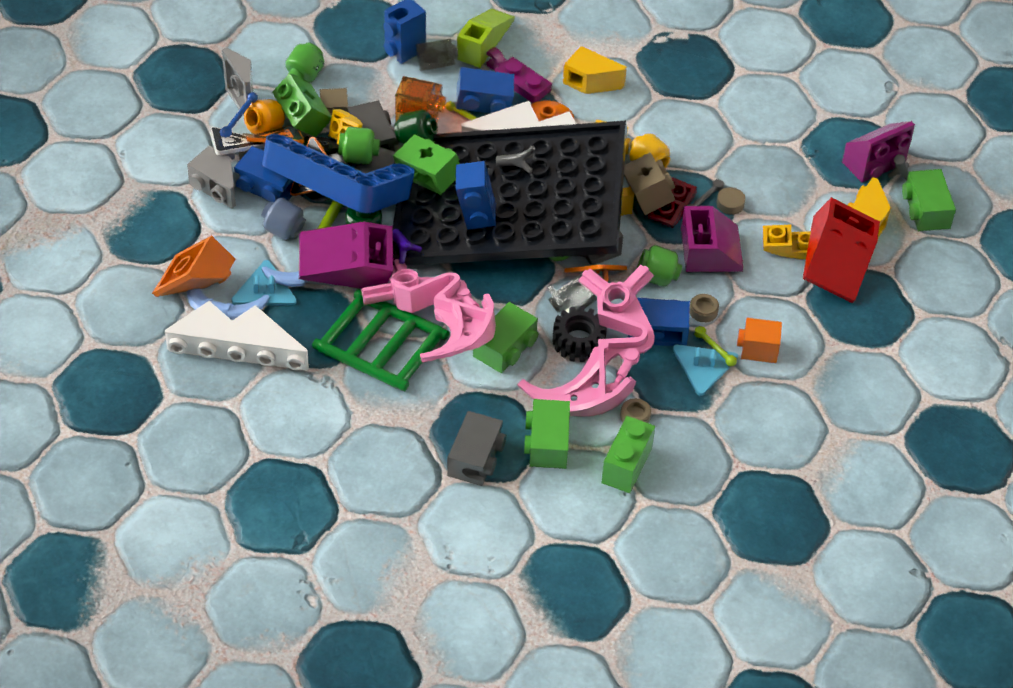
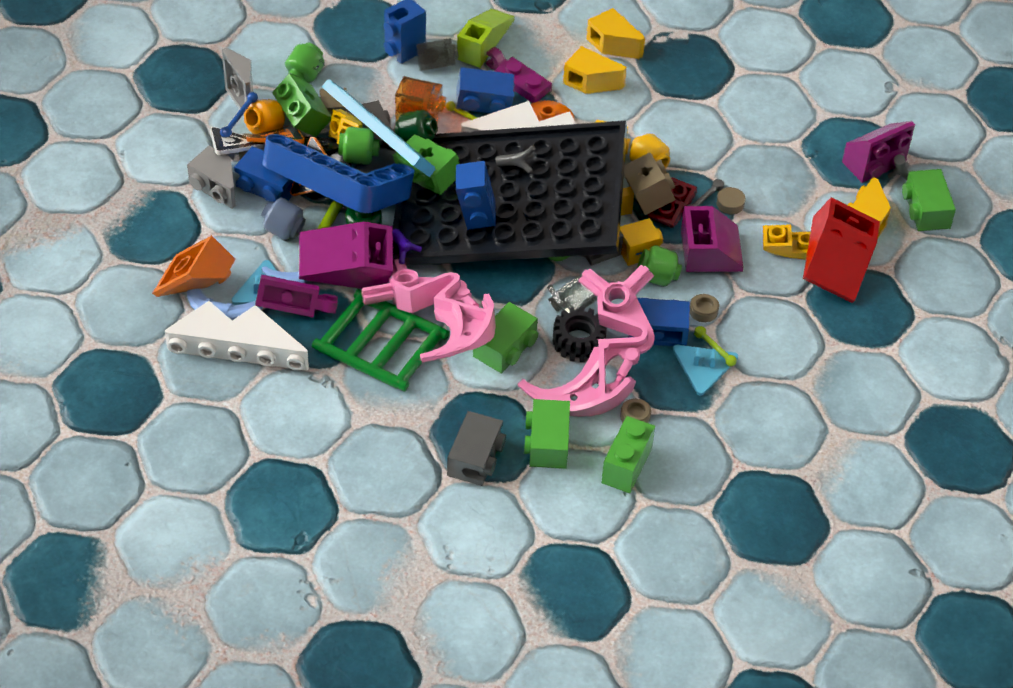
(293, 297): none -> magenta plate
(379, 128): none -> tile
(597, 268): orange piece -> none
(615, 35): none -> yellow slope
(638, 237): none -> yellow brick
(760, 340): orange brick -> none

